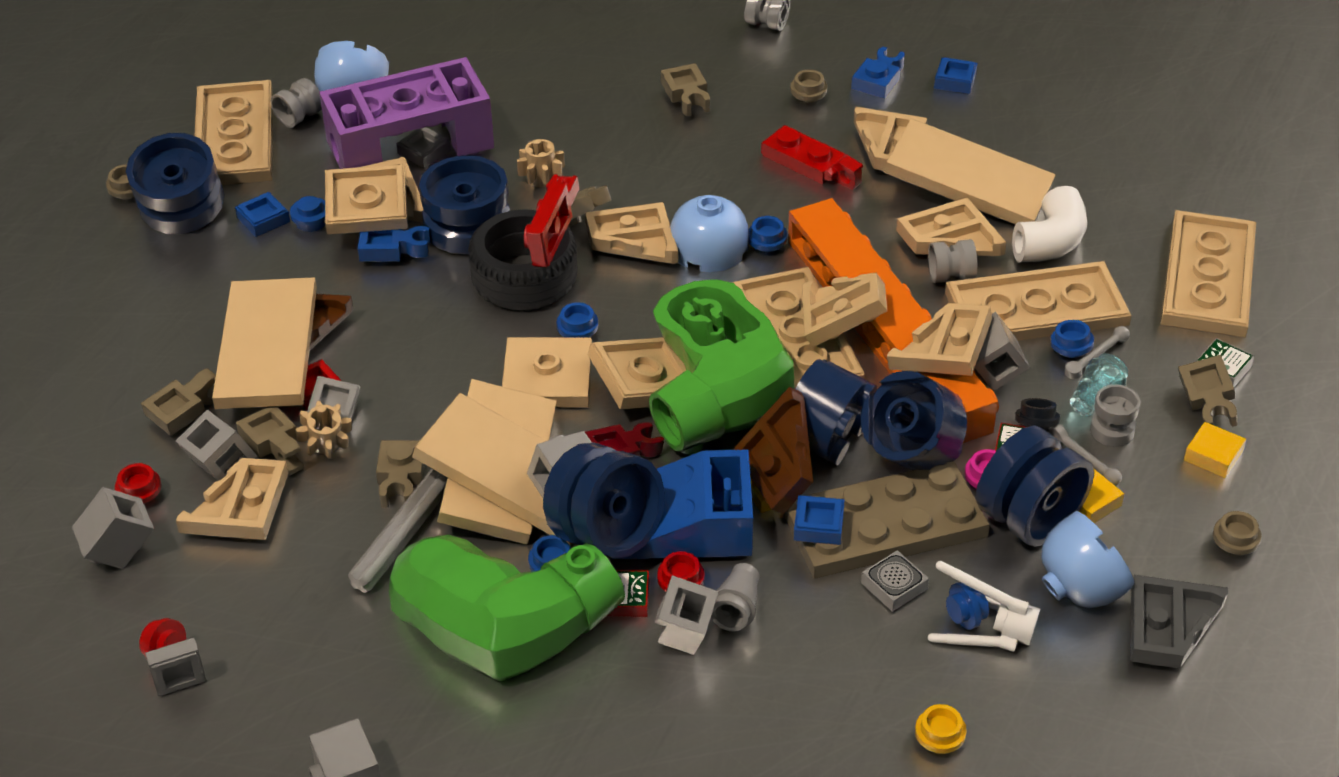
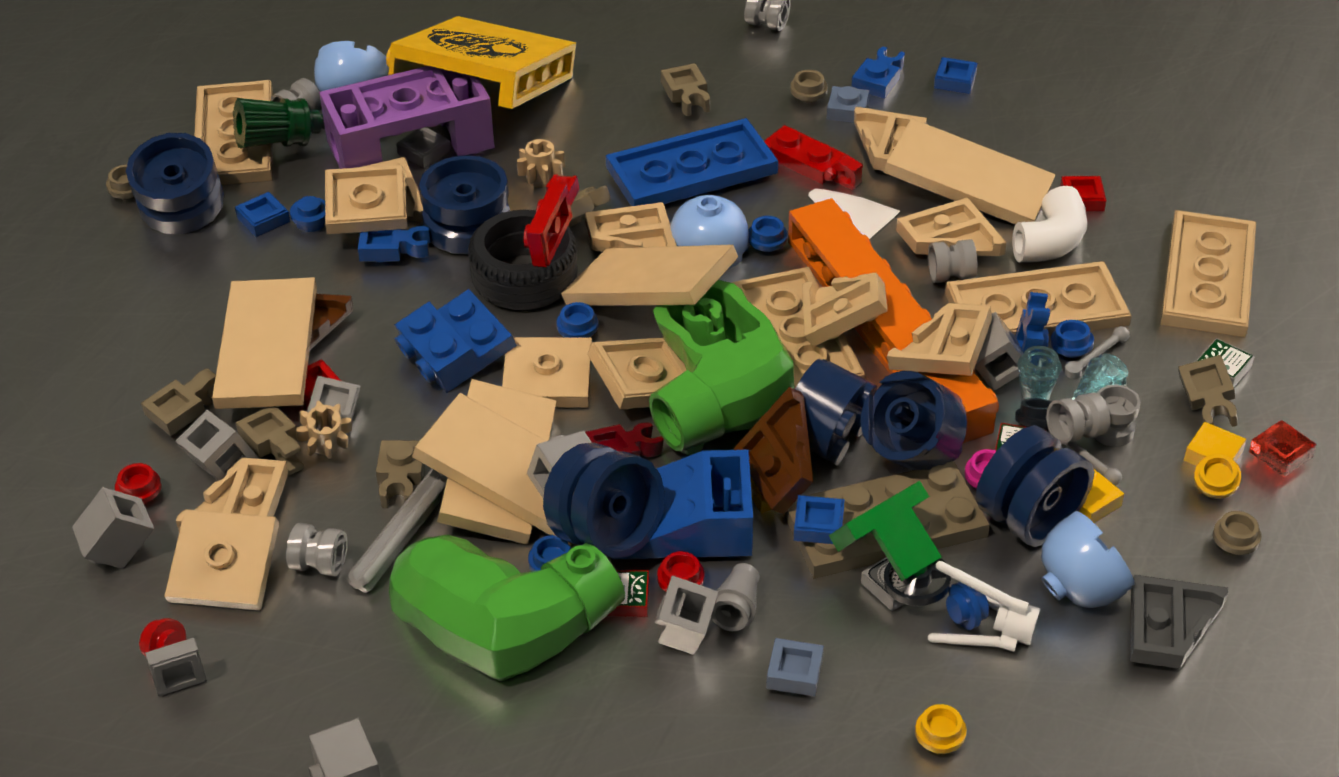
(222, 560): none -> tan plate
(275, 122): none -> dark green piece
(318, 549): none -> light grey wheel
(453, 340): none -> blue plate
(516, 58): none -> yellow panel
(651, 275): none -> tan tile
(692, 164): none -> blue plate
(795, 667): none -> sand blue plate
(843, 103): none -> sand blue plate
(866, 215): none -> white sticker
(903, 542): none -> green piece
(1032, 322): none -> blue plate
(1038, 372): none -> clear light blue cone
(1079, 417): none -> light grey wheel
(1090, 190): none -> red tile
(1217, 476): none -> yellow plate
(1282, 448): none -> clear red plate

